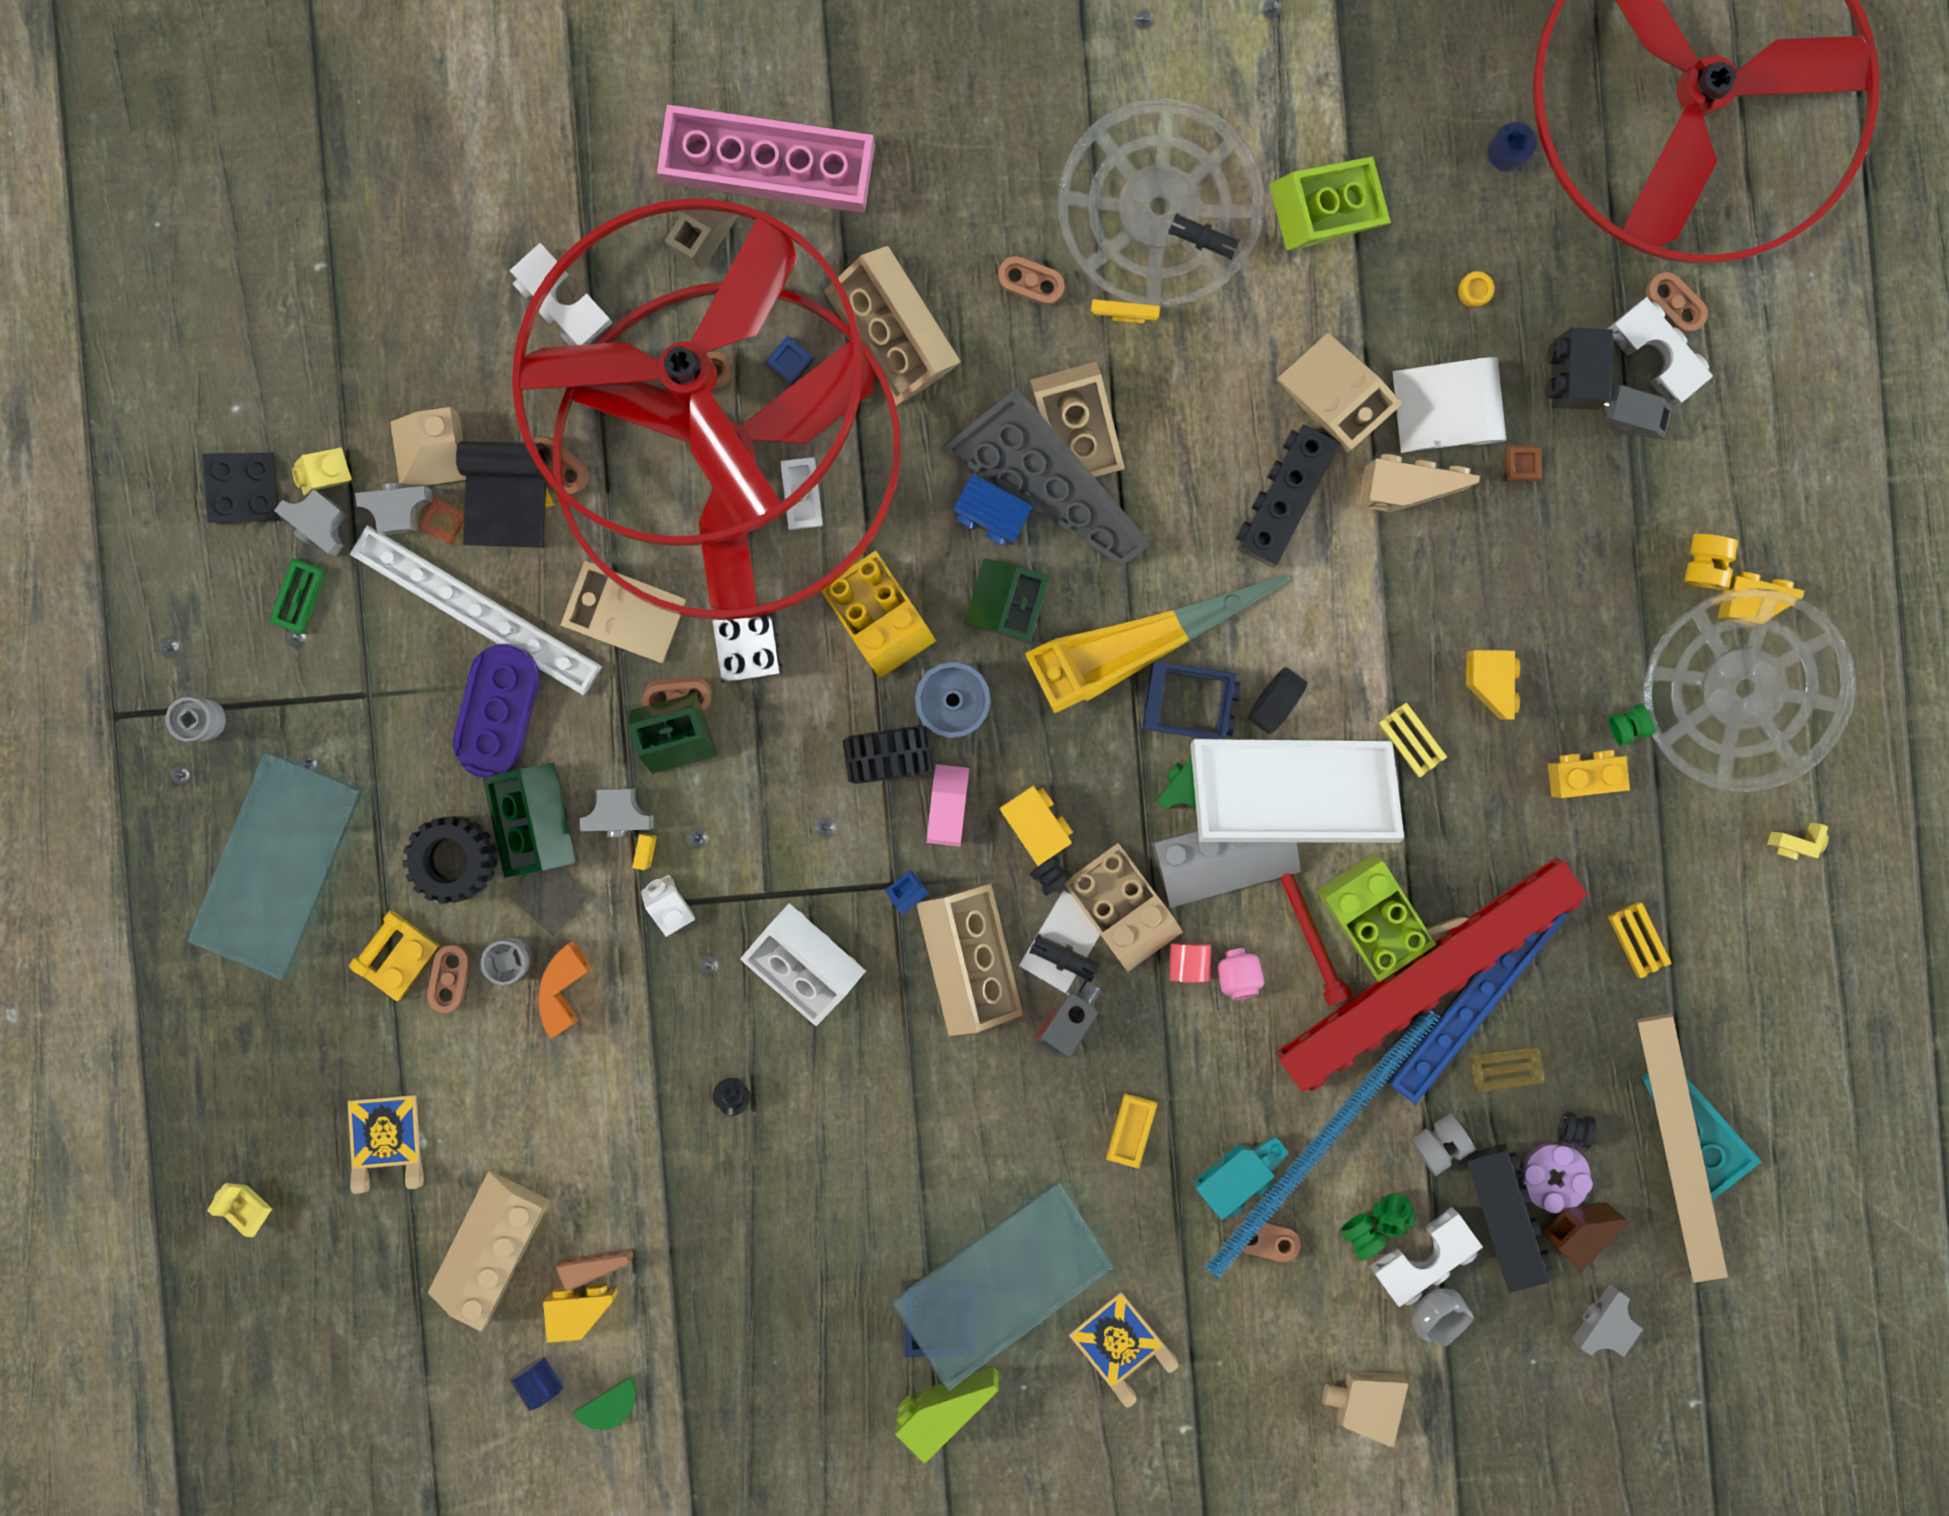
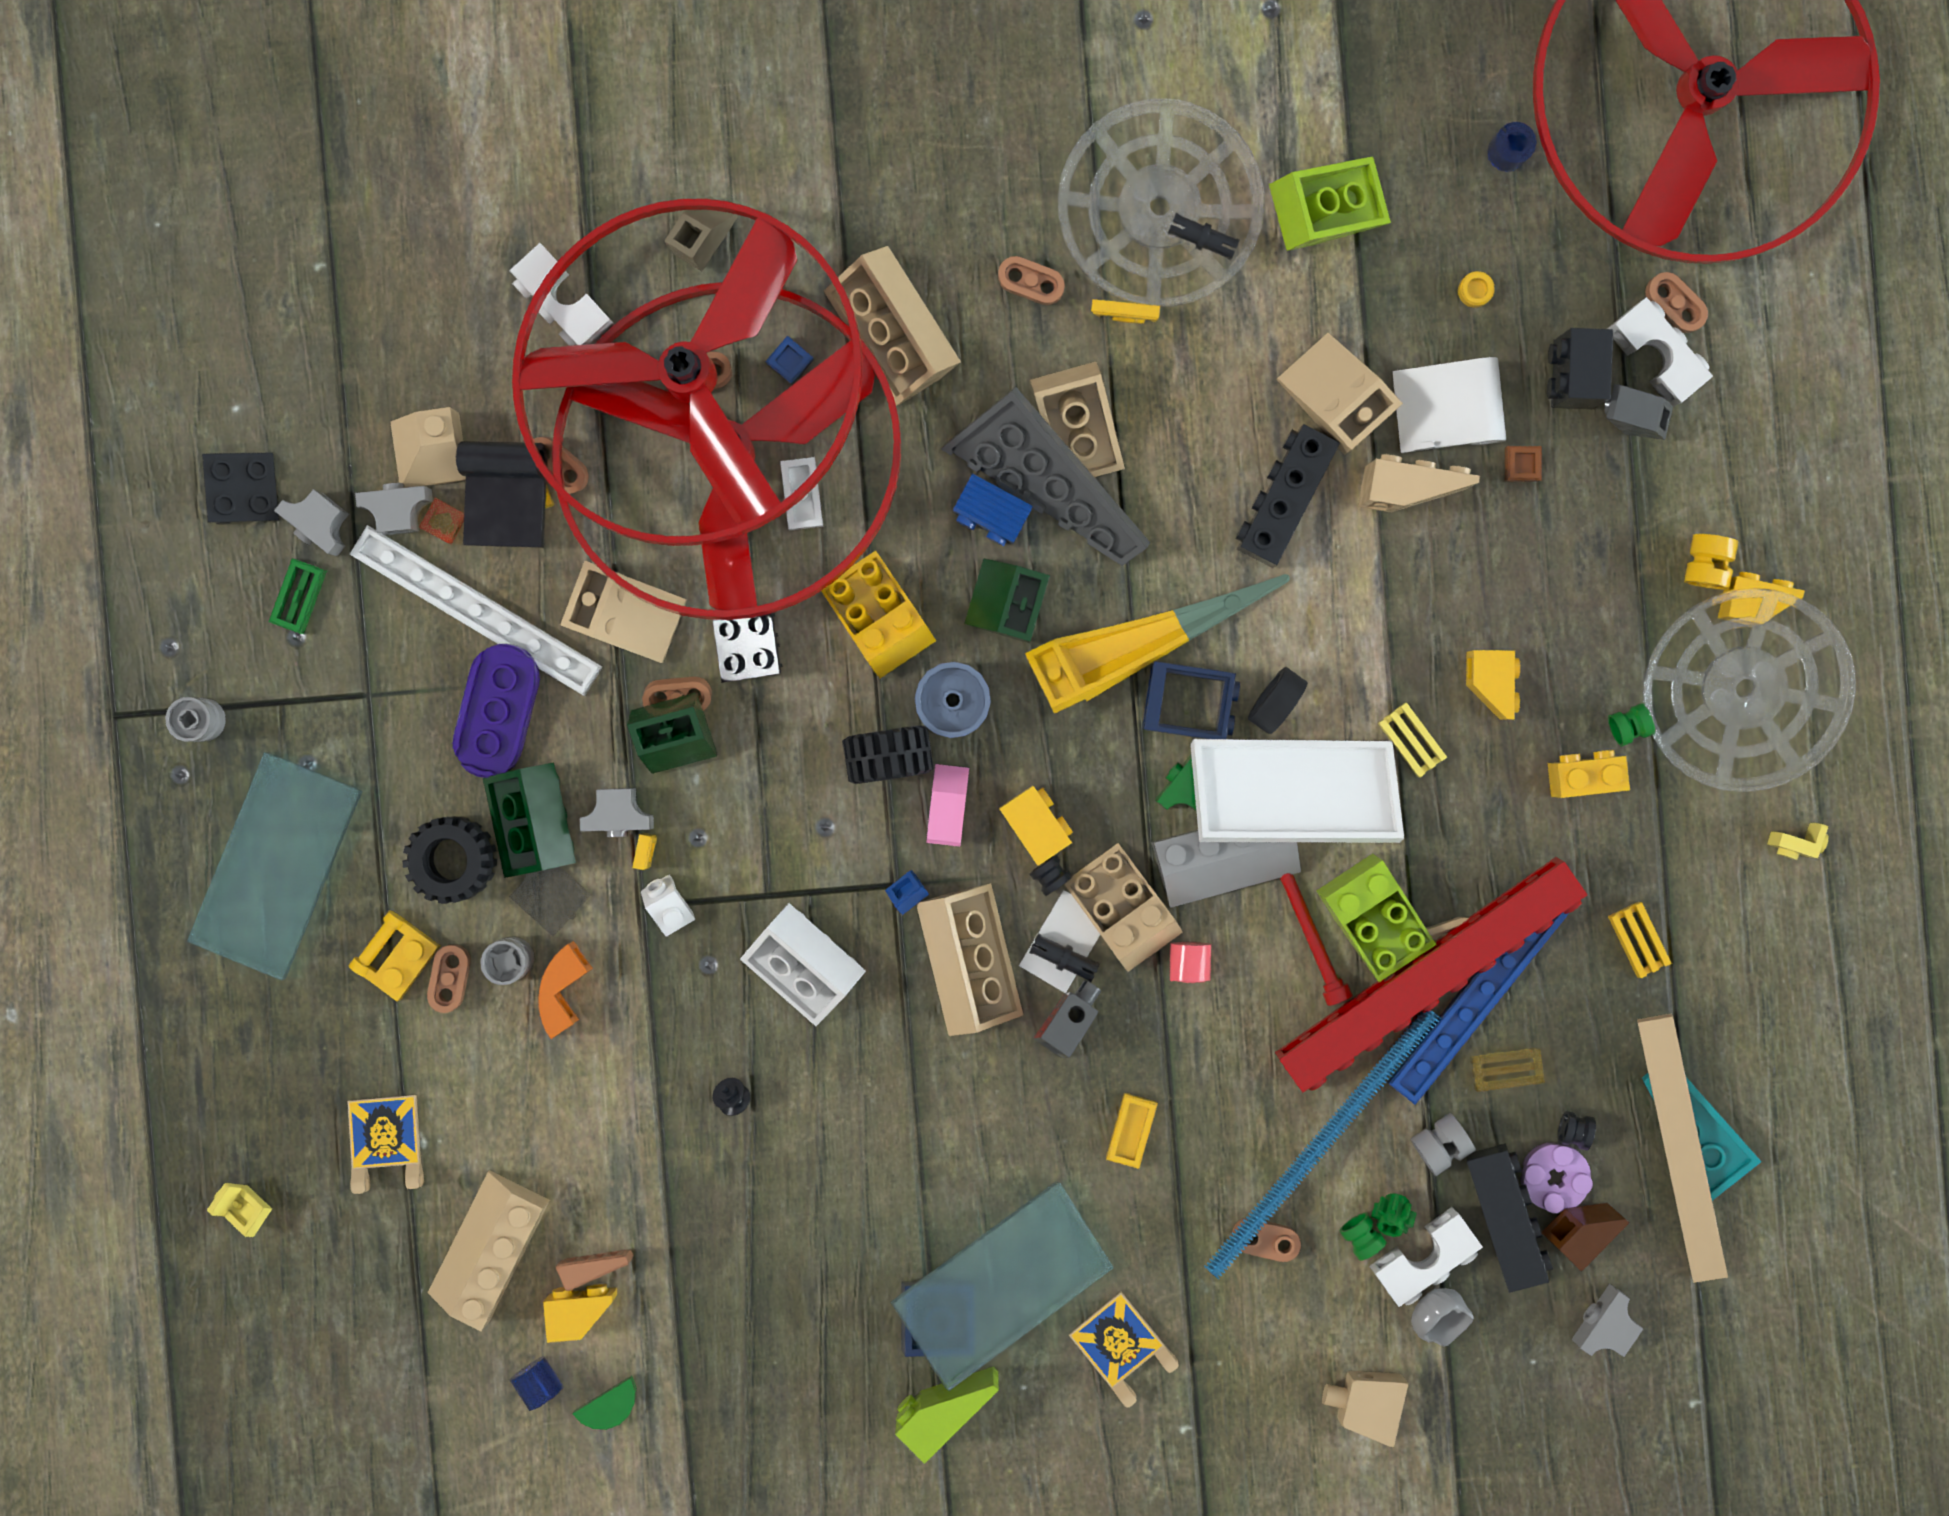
(321, 470): light yellow bracket -> none
(765, 158): bright pink brick -> none
(1239, 1176): teal hinge -> none
(1240, 974): bright pink head -> none

